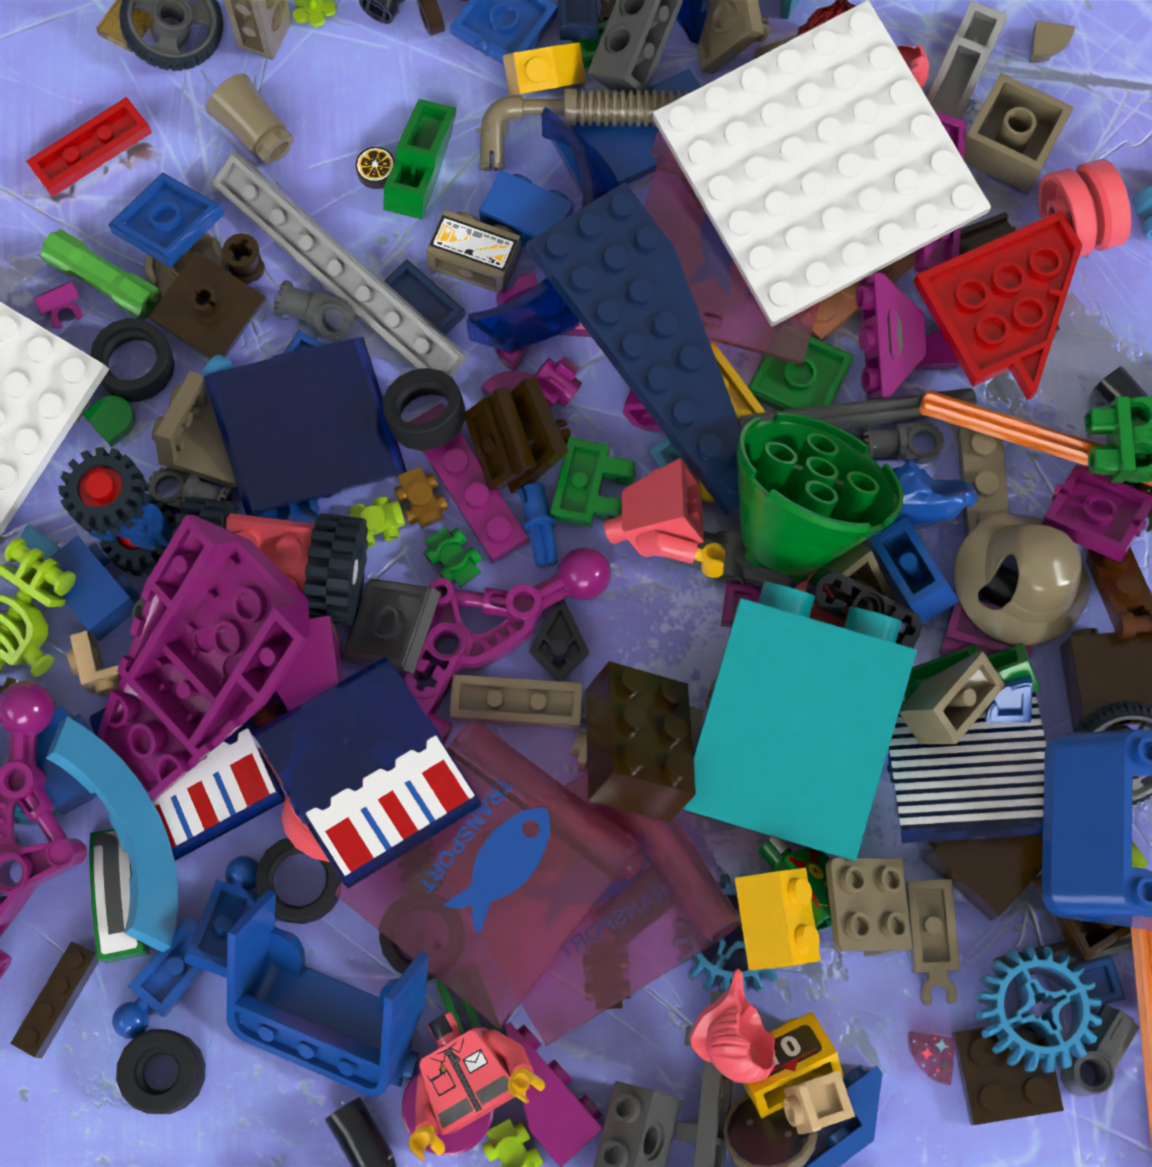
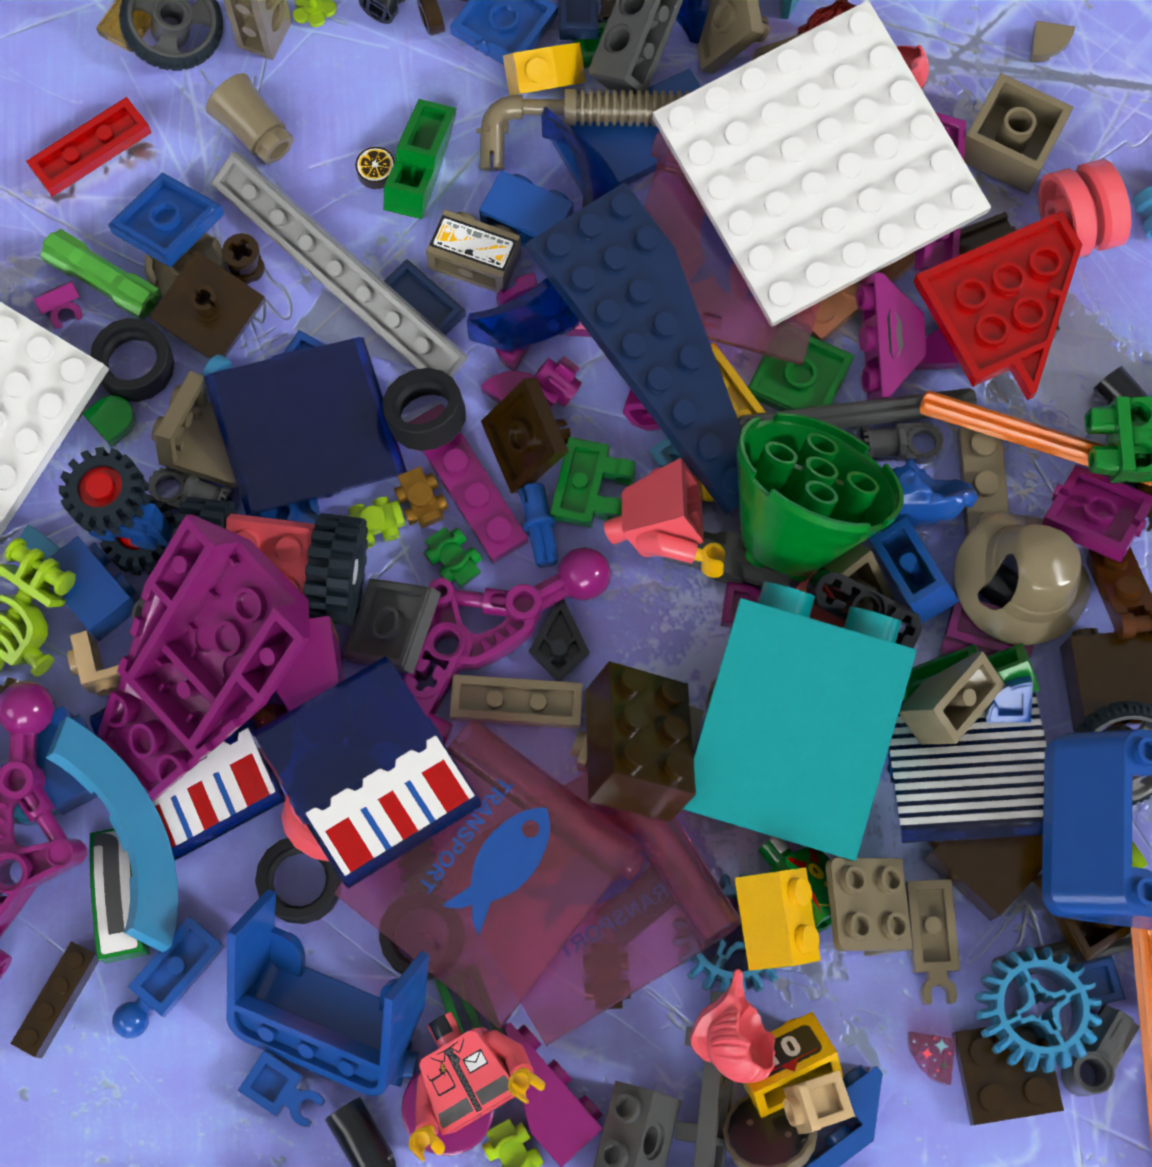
(134, 1059): black tyre -> none
(223, 910): blue plate -> none
(275, 1086): none -> blue plate
(312, 309): dark grey connector -> none
(499, 439): dark brown plate -> none
(966, 60): light grey slope -> none

